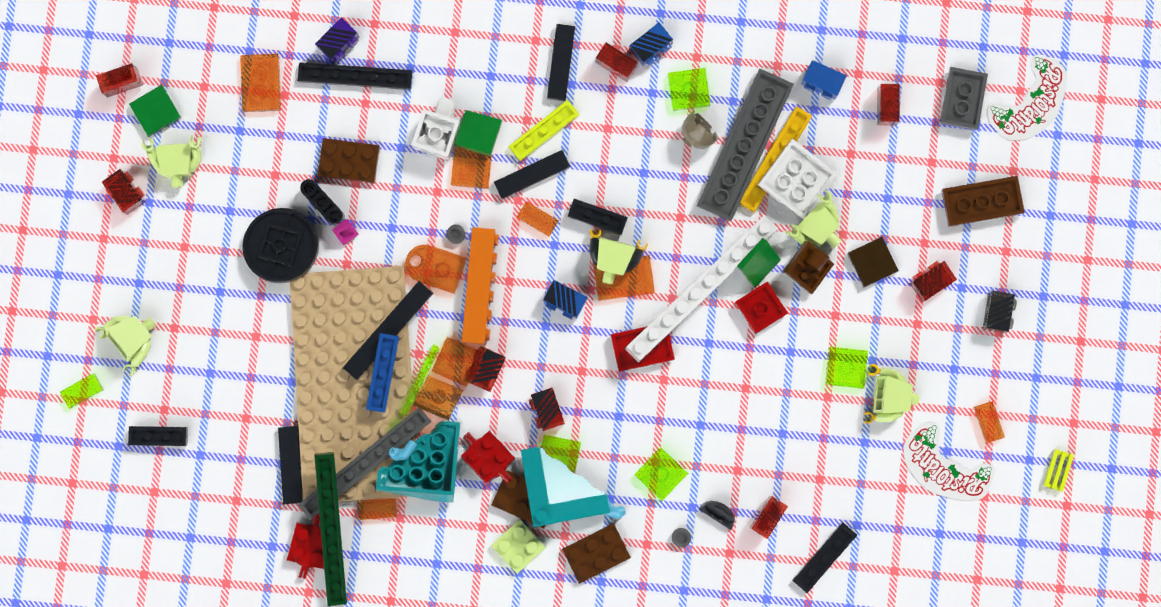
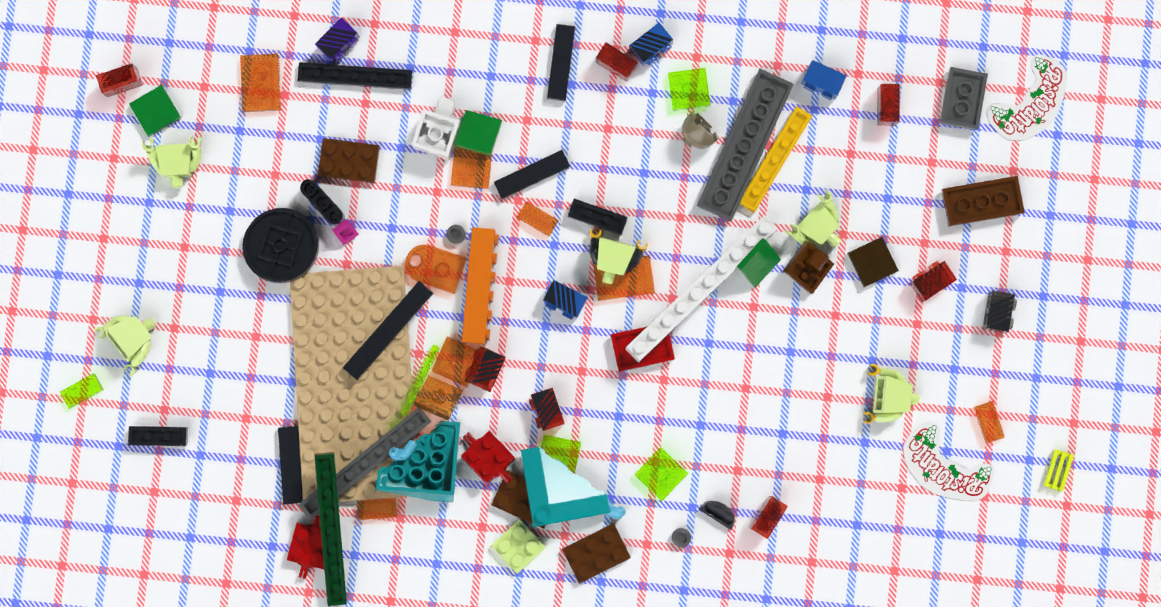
(124, 191): clear red brick -> none
(382, 372): blue plate -> none
(543, 130): neon yellow tile -> none
(761, 307): red plate -> none
(797, 179): white plate -> none
(824, 557): black tile -> none
(846, 367): clear neon green tile -> none

